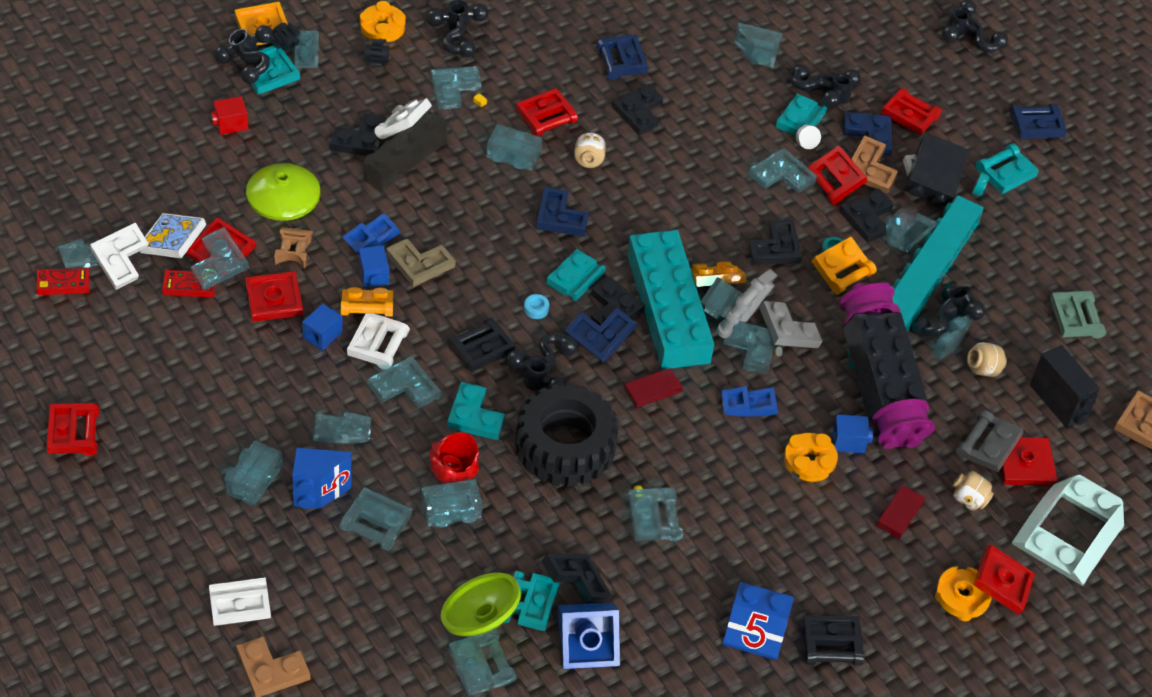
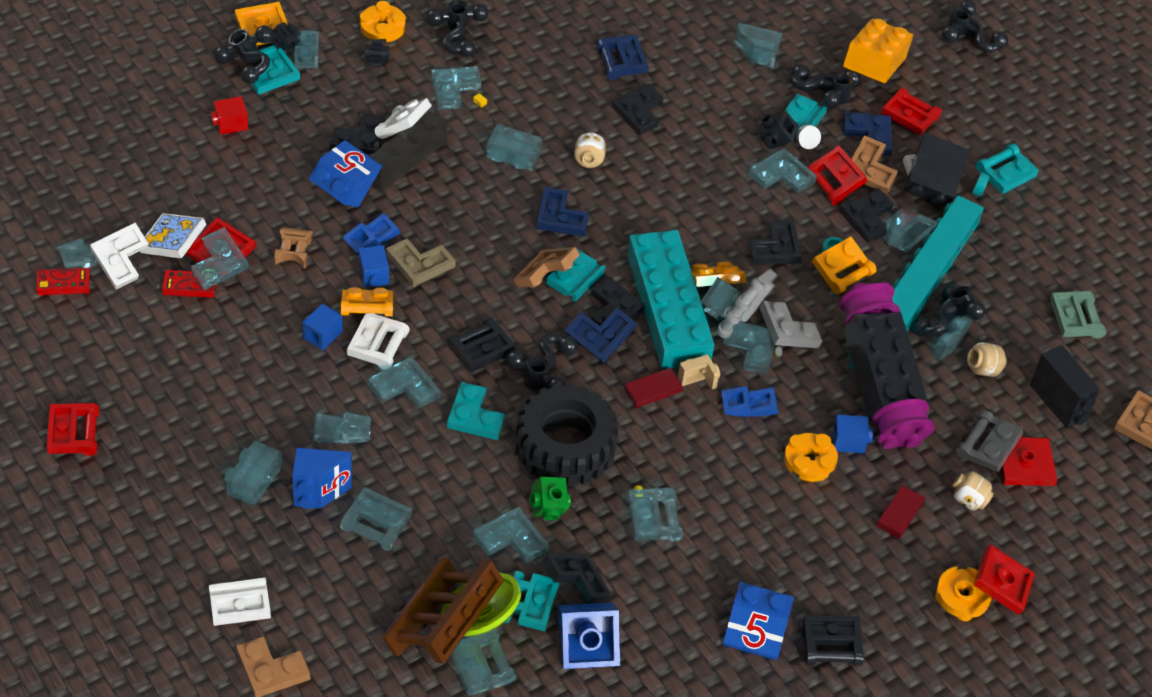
(274, 296): red plate -> none
(283, 191): lime dish -> none
(346, 173): none -> blue slope
(451, 503): clear light blue brick -> none
(454, 458): red hair -> none
(455, 621): none -> reddish brown fence
(512, 529): none -> clear light blue plate
(536, 306): medium azure tile -> none
(544, 106): red plate -> none
(544, 262): none -> medium nougat plate
(549, 498): none -> green brick
(699, 369): none -> tan bracket
(777, 129): none -> black brick
(878, 50): none -> light orange brick
(1038, 121): dark blue plate -> none
(1055, 551): light aqua wedge -> none

